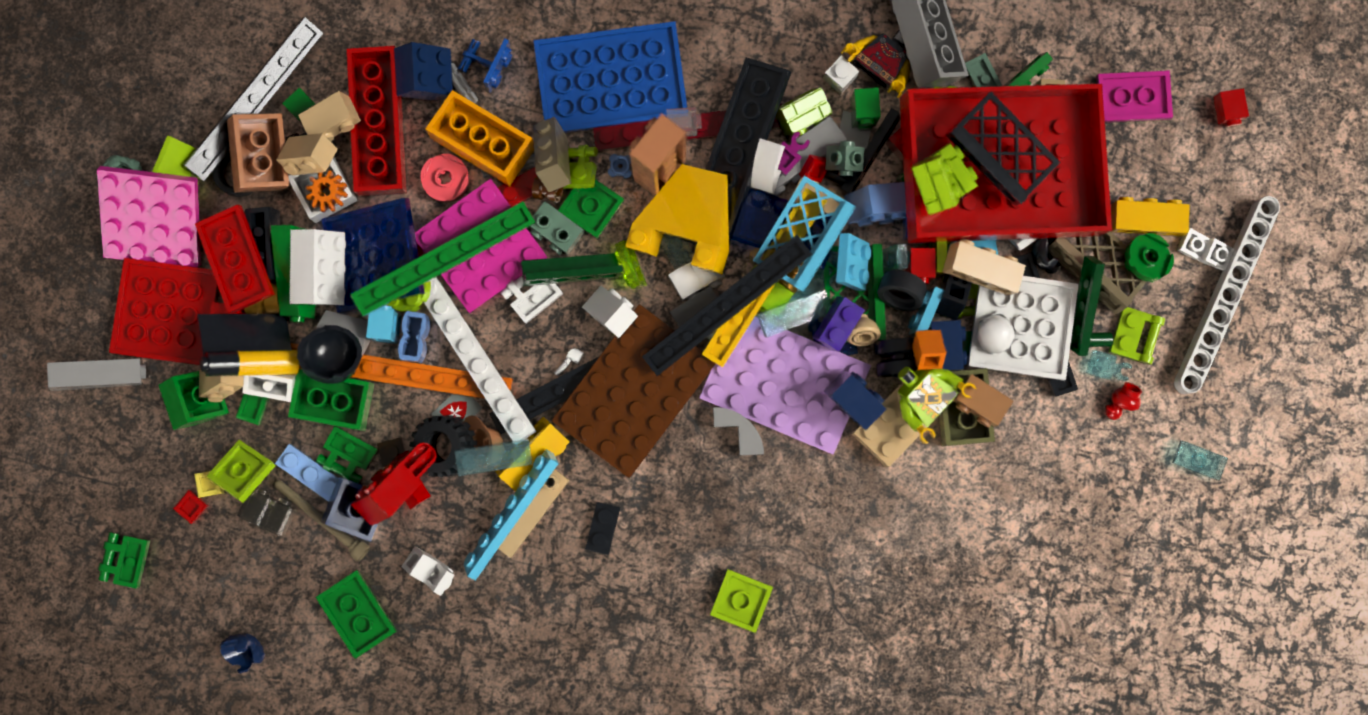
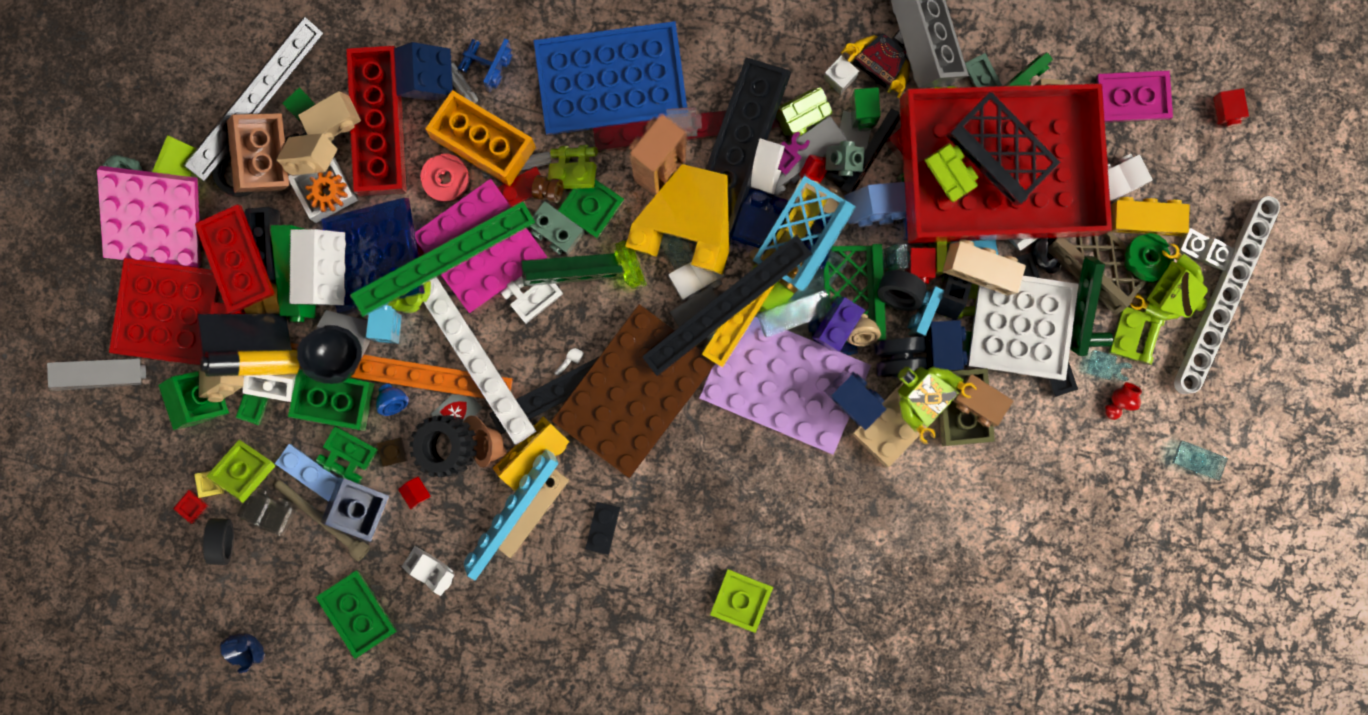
(130, 561): green plate -> none
(218, 541): none -> black tyre
(390, 400): none -> blue brick
(393, 484): red brick -> none
(415, 331): medium blue brick -> none
(493, 457): clear light blue plate -> none
(551, 154): dark tan brick -> none
(610, 310): white brick -> none
(615, 161): medium blue plate -> none
(748, 437): light grey brick -> none
(853, 262): medium azure plate -> none
(929, 349): orange brick -> none
(936, 184): lime brick -> none
(995, 334): white hair -> none
(1127, 176): none -> white brick
(1178, 290): none -> lime torso

